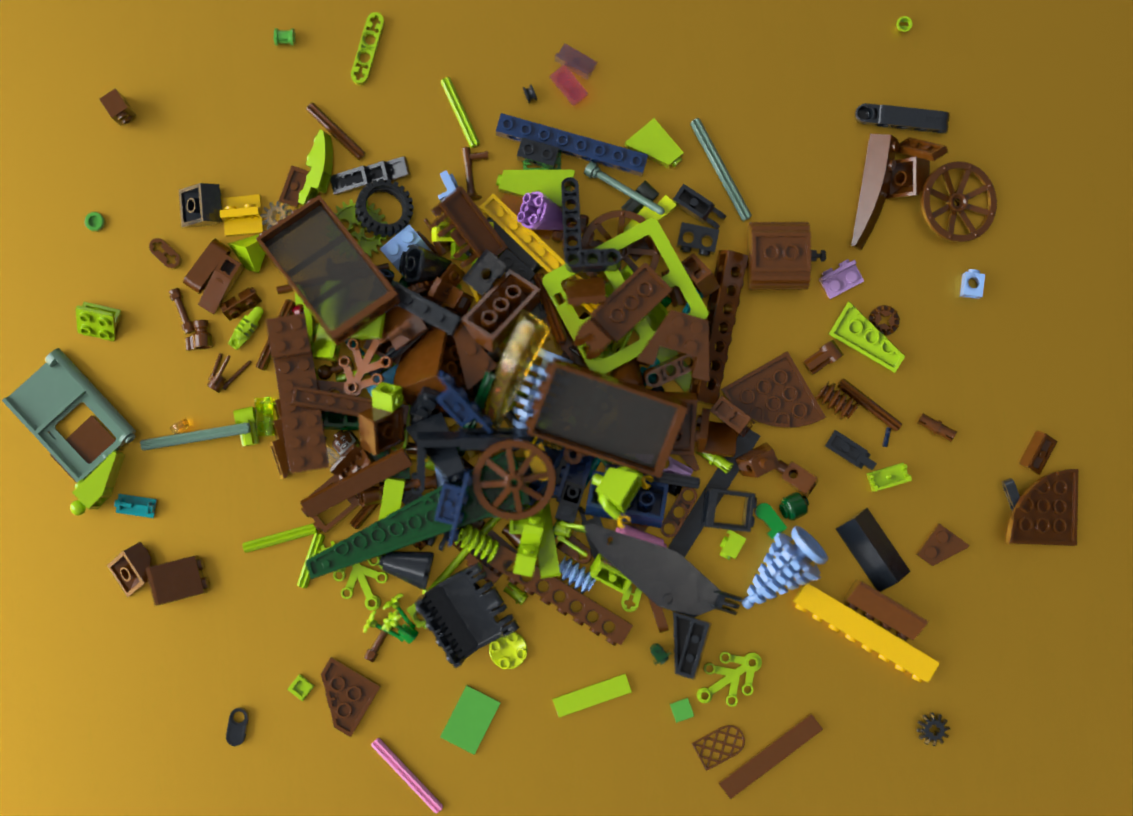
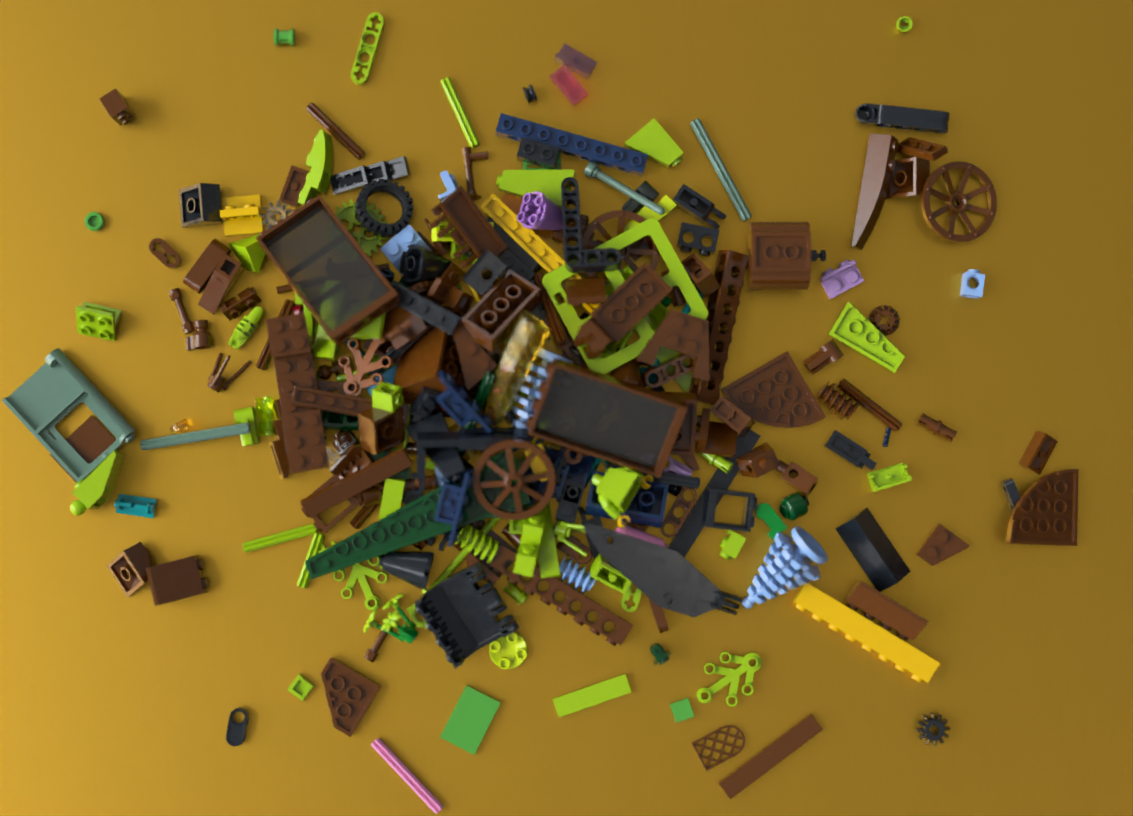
(689, 644): black wedge -> none

